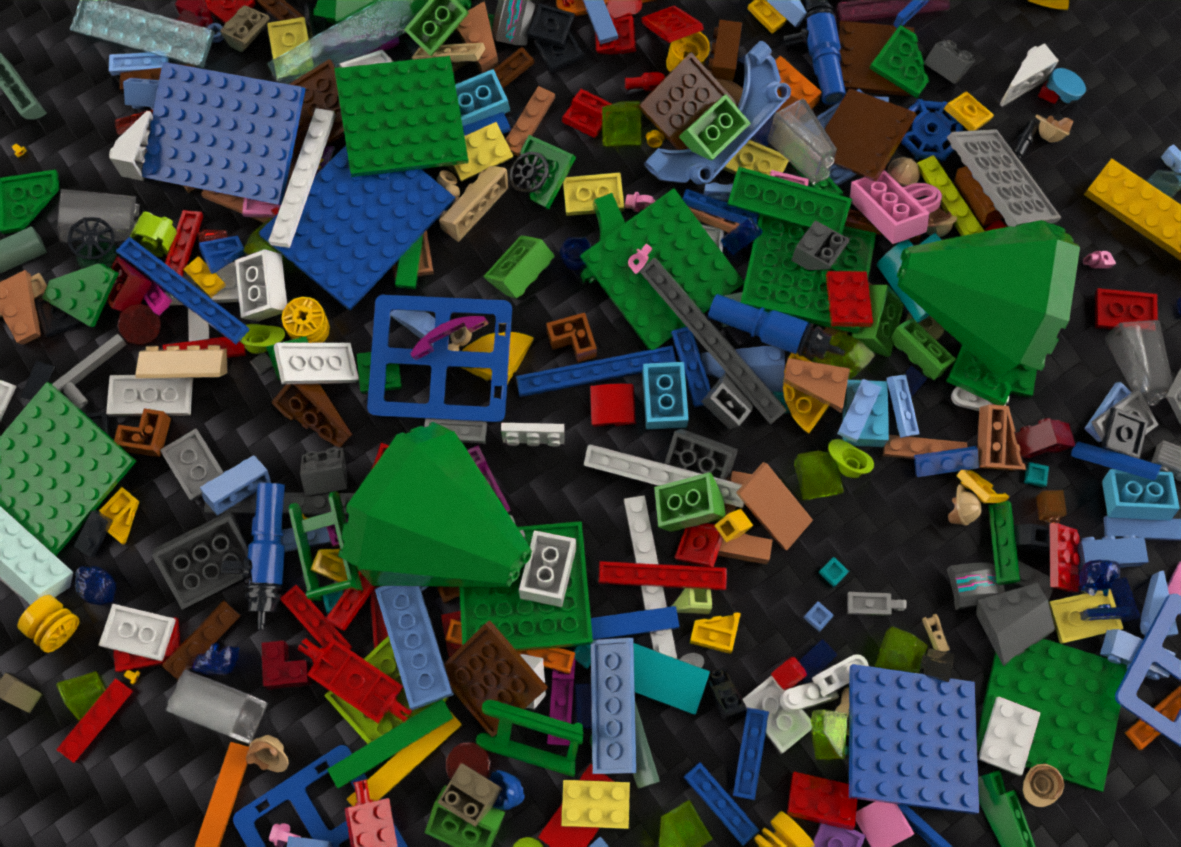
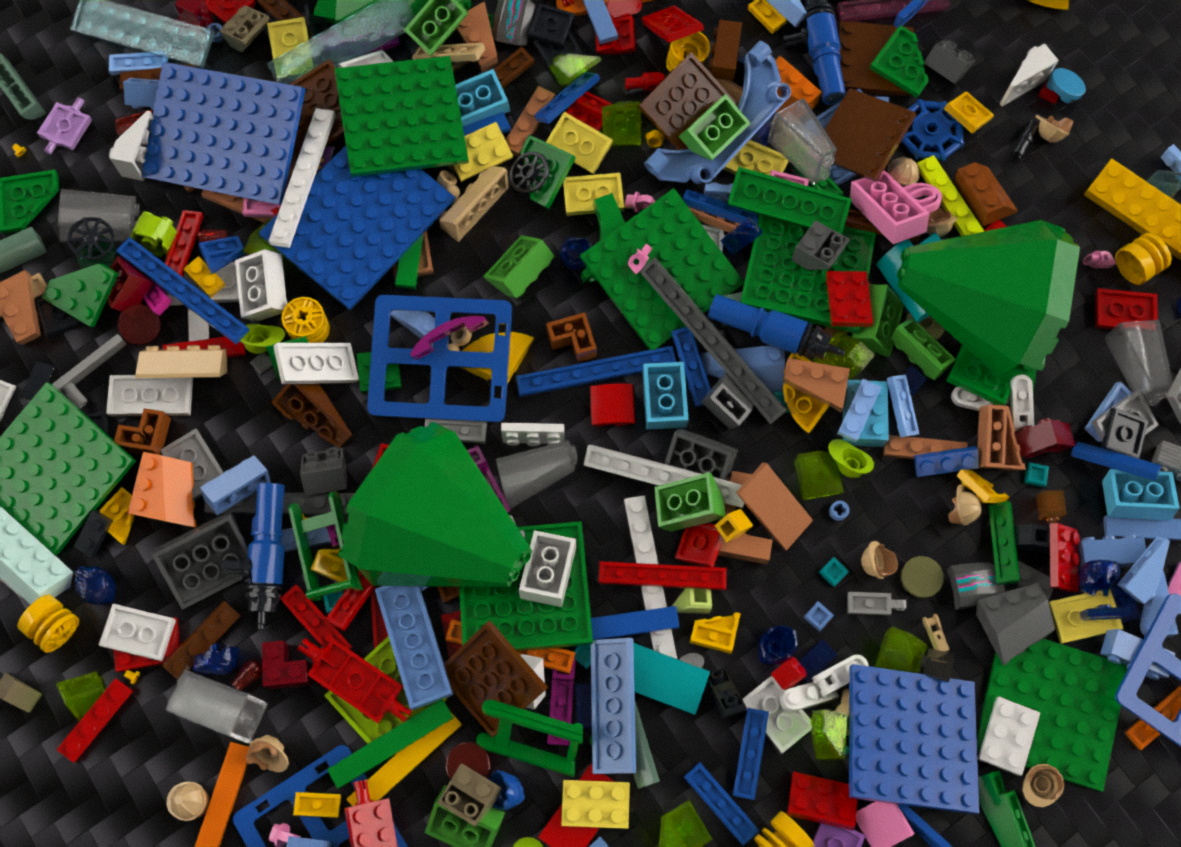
(64, 126): none -> lavender plate
(164, 490): none -> orange wedge
(188, 801): none -> tan piece
(248, 673): none -> clear red cone
(317, 805): none -> yellow plate
(534, 470): none -> clear slope
(567, 97): none -> blue tile
(571, 66): none -> clear neon green slope
(580, 140): none -> light yellow plate
(777, 645): none -> clear blue hair
(834, 514): none -> medium blue bush
(878, 560): none -> piece
(921, 577): none -> olive tile
(1003, 177): light grey plate -> none
(1021, 401): none -> white plate
(1143, 258): none -> yellow wheel
(1146, 573): none -> light blue slope

